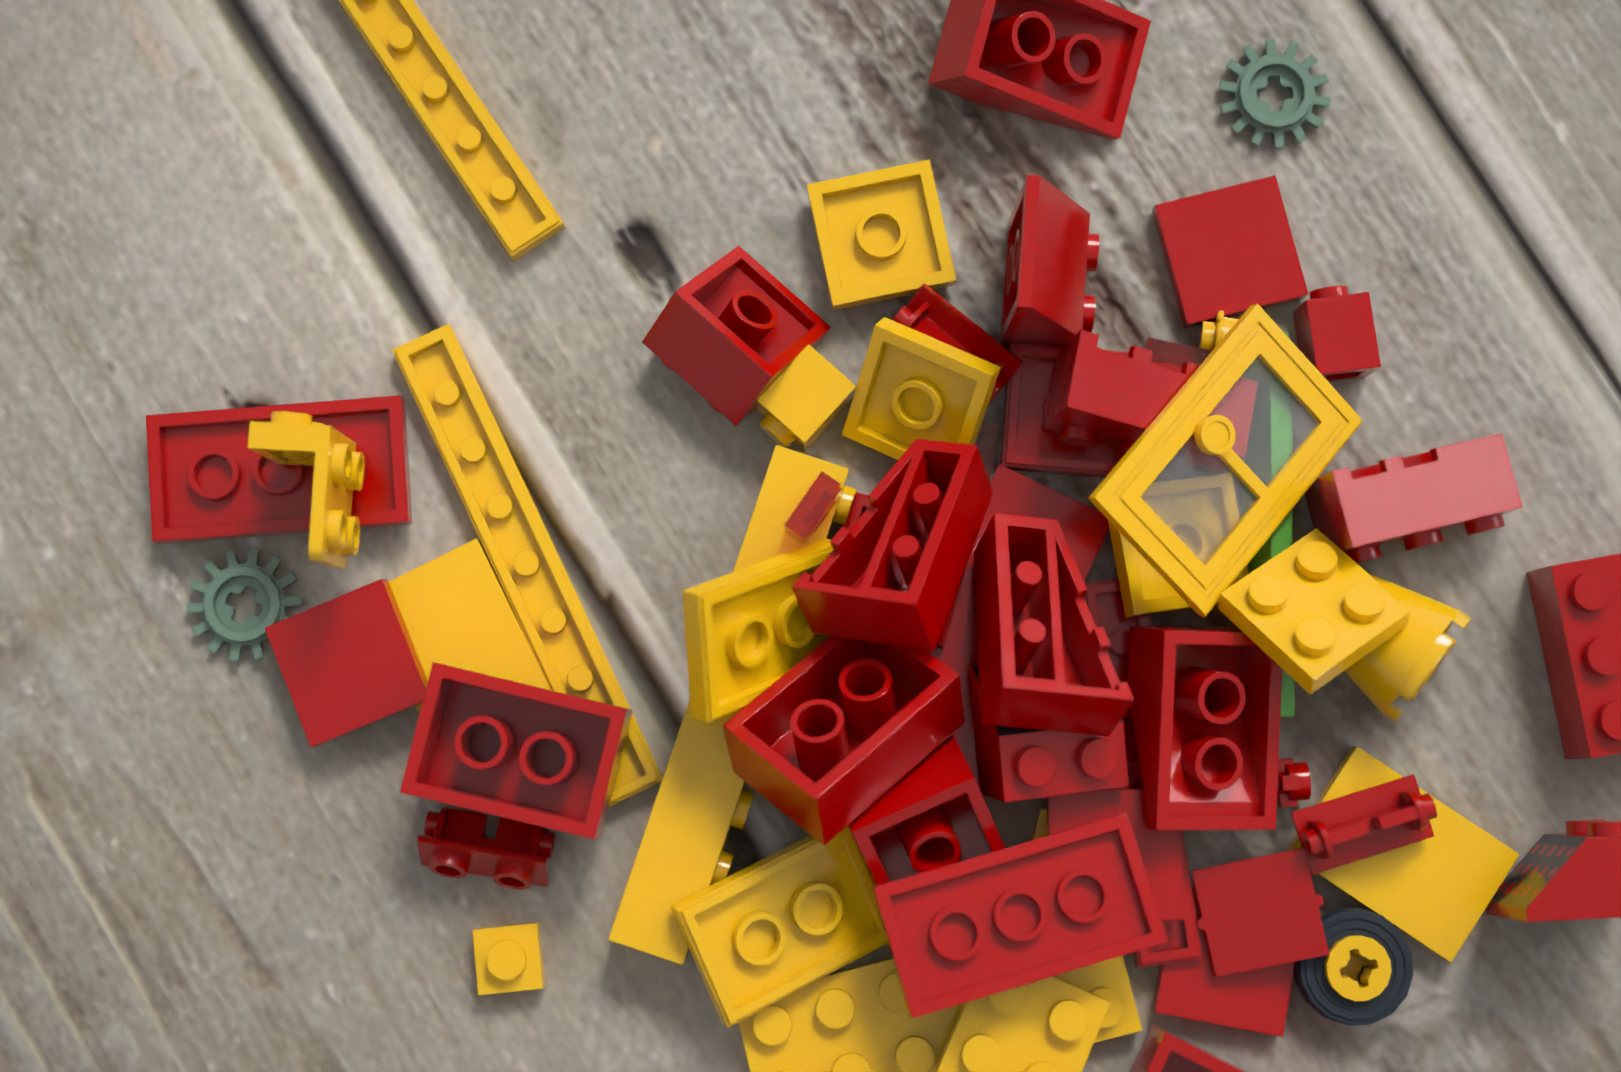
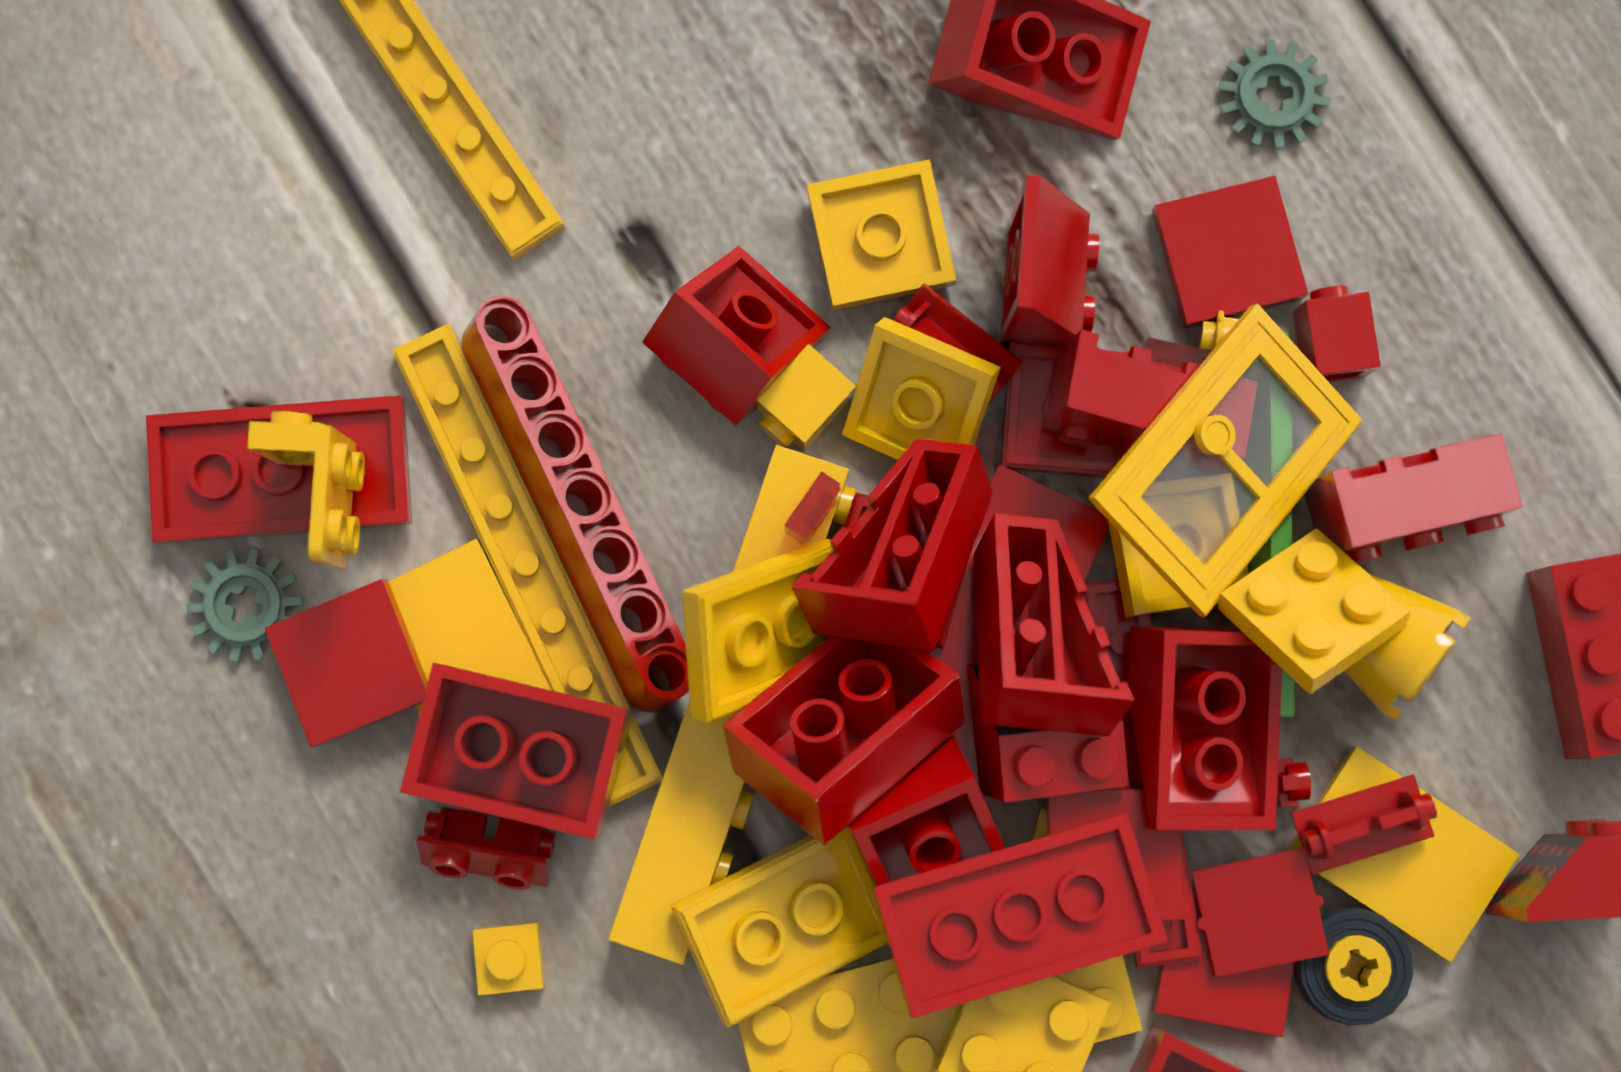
(579, 474): none -> red beam

